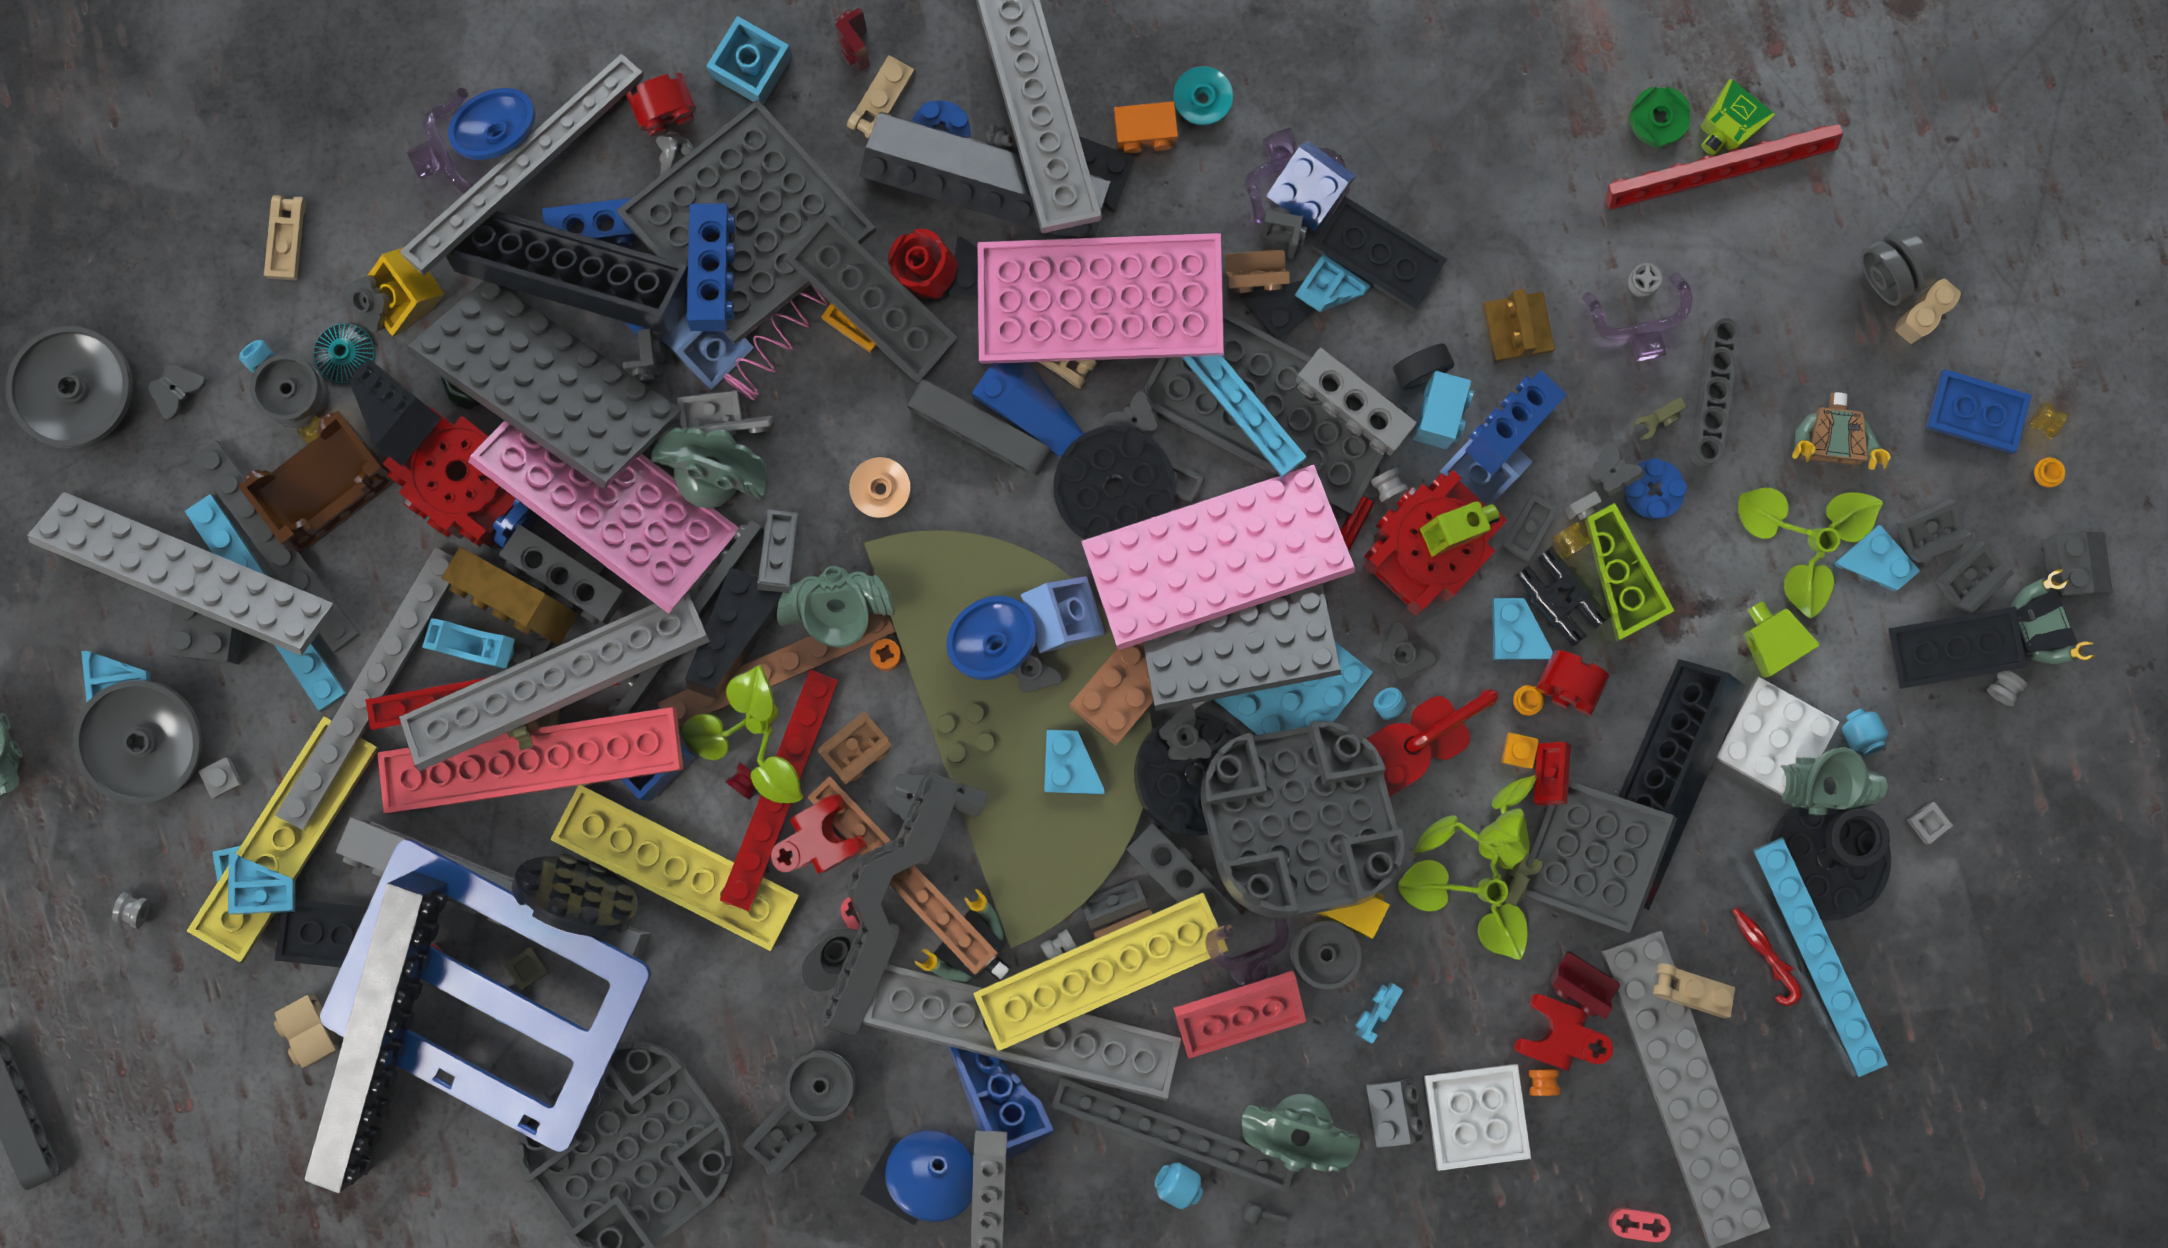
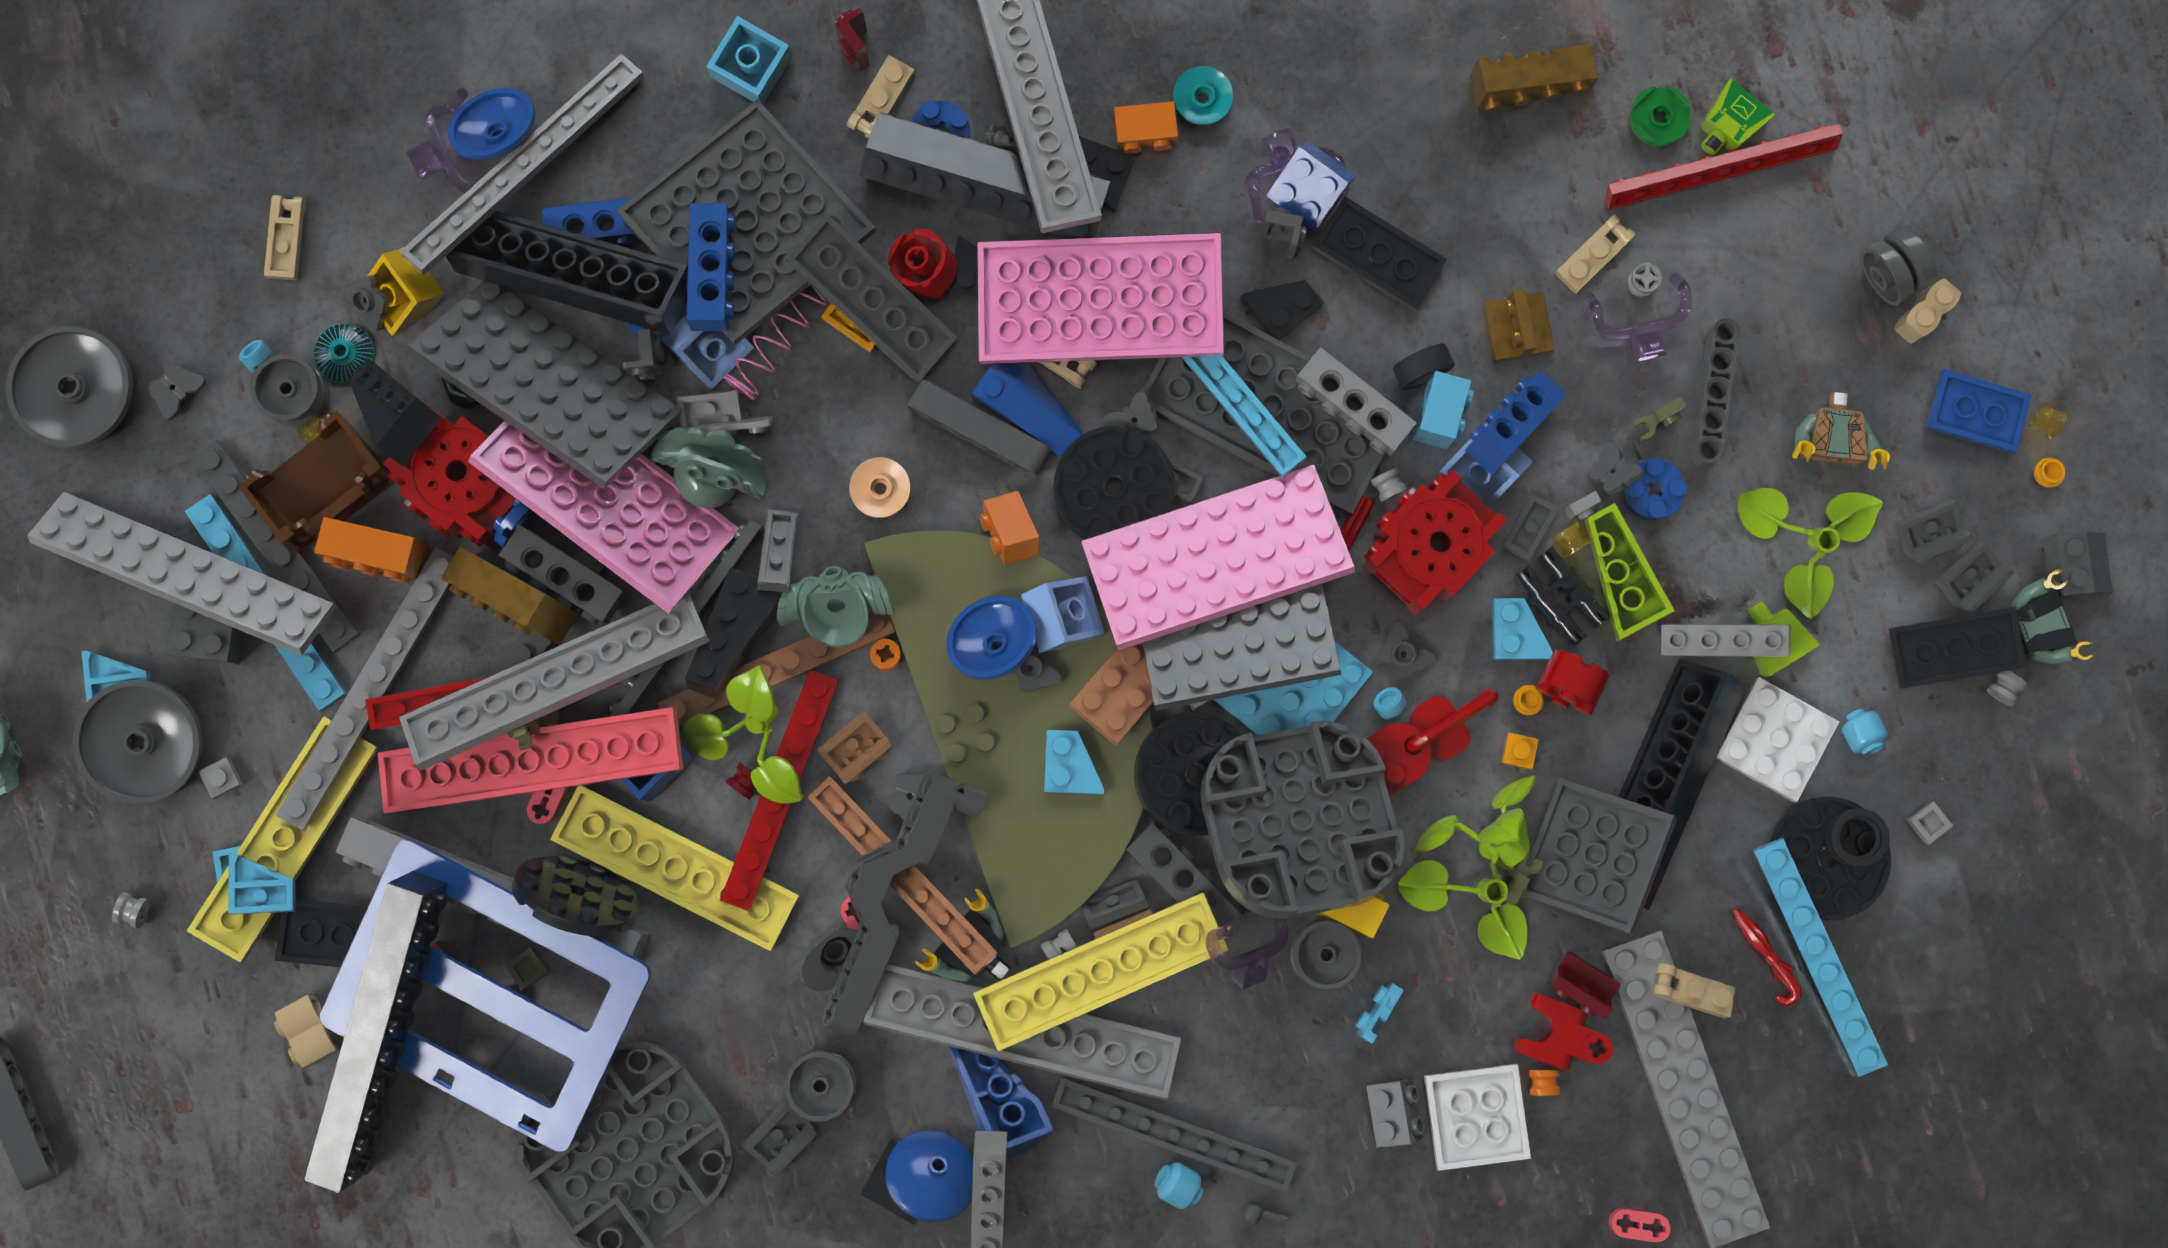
(370, 550): none -> orange brick
(469, 643): medium azure arch -> none
(553, 805): none -> coral beam
(662, 103): red brick -> none
(668, 144): light grey piece -> none
(816, 840): piece -> none
(1010, 528): none -> orange brick
(1183, 724): dark grey animal -> none
(1240, 1014): coral plate -> none
(1256, 269): medium nougat bracket -> none
(1271, 1133): sand green piece -> none
(1330, 285): medium azure wing -> none
(1458, 527): lime torso -> none
(1532, 77): none -> pearl gold wedge
(1552, 773): red plate -> none
(1594, 254): none -> tan plate
(1726, 640): none -> light grey brick
(1854, 783): sand green piece -> none
(1879, 560): medium azure wing -> none

